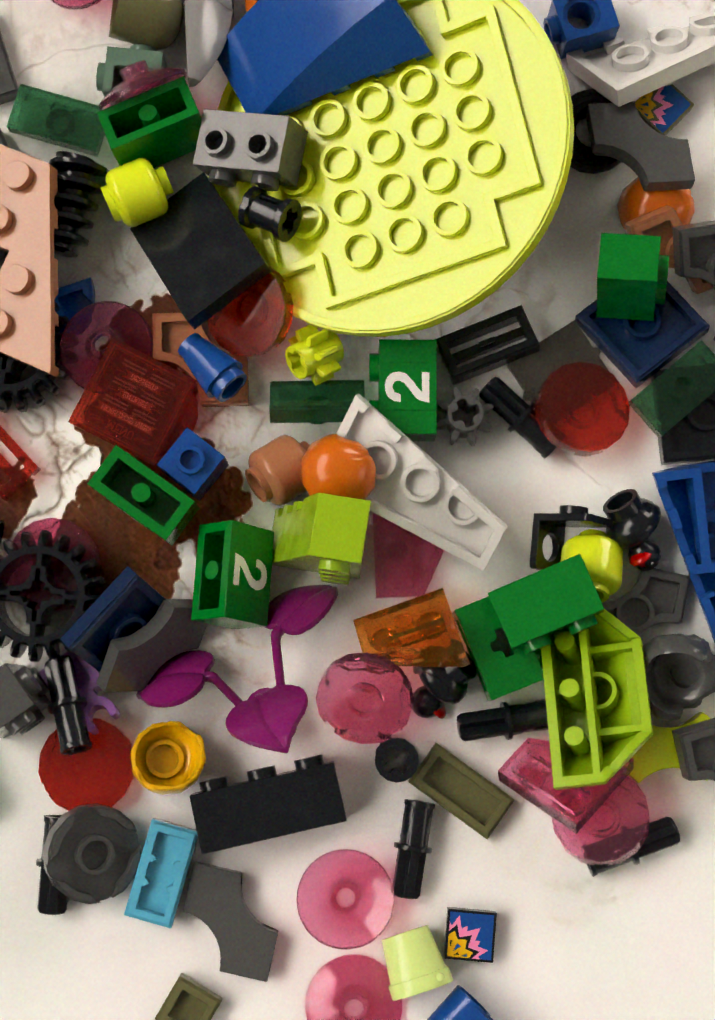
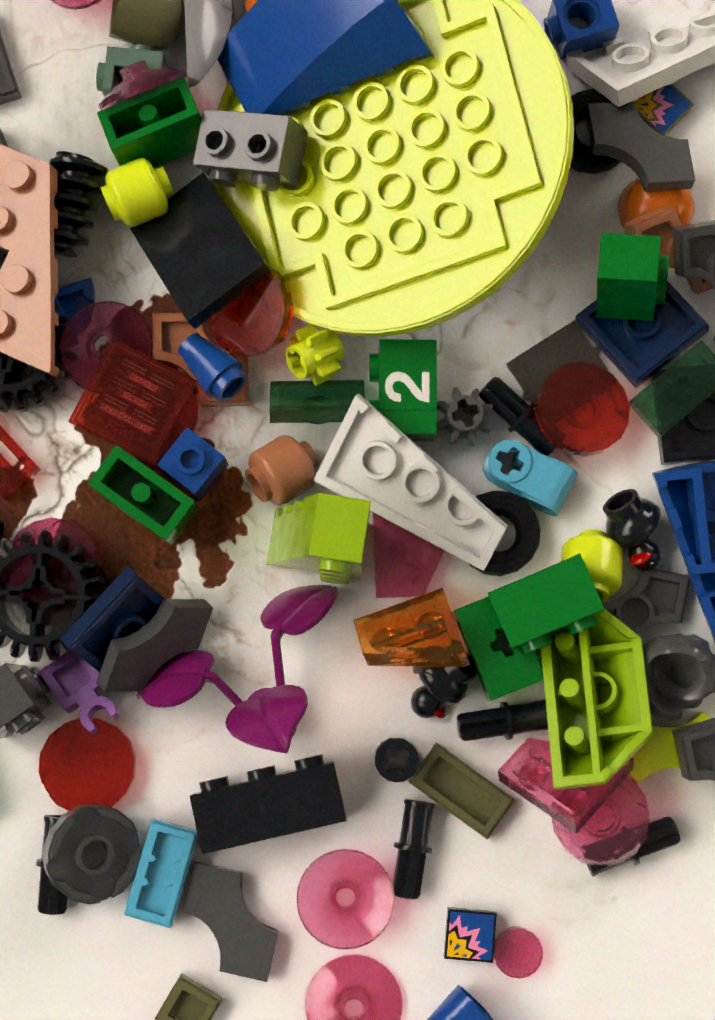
(56, 120): clear green plate -> none
(67, 705): black axle -> none
(167, 757): yellow hair -> none
(232, 575): green brick -> none
(270, 213): black bush -> none
(338, 468): orange hair -> none
(364, 698): clear pink tile -> none
(414, 963): yellowish green piece -> none
(494, 360): black tile -> none
(518, 952): none -> clear pink tile
(526, 528): none -> black tyre
(538, 477): none -> medium azure piece
(554, 525): black bracket -> none

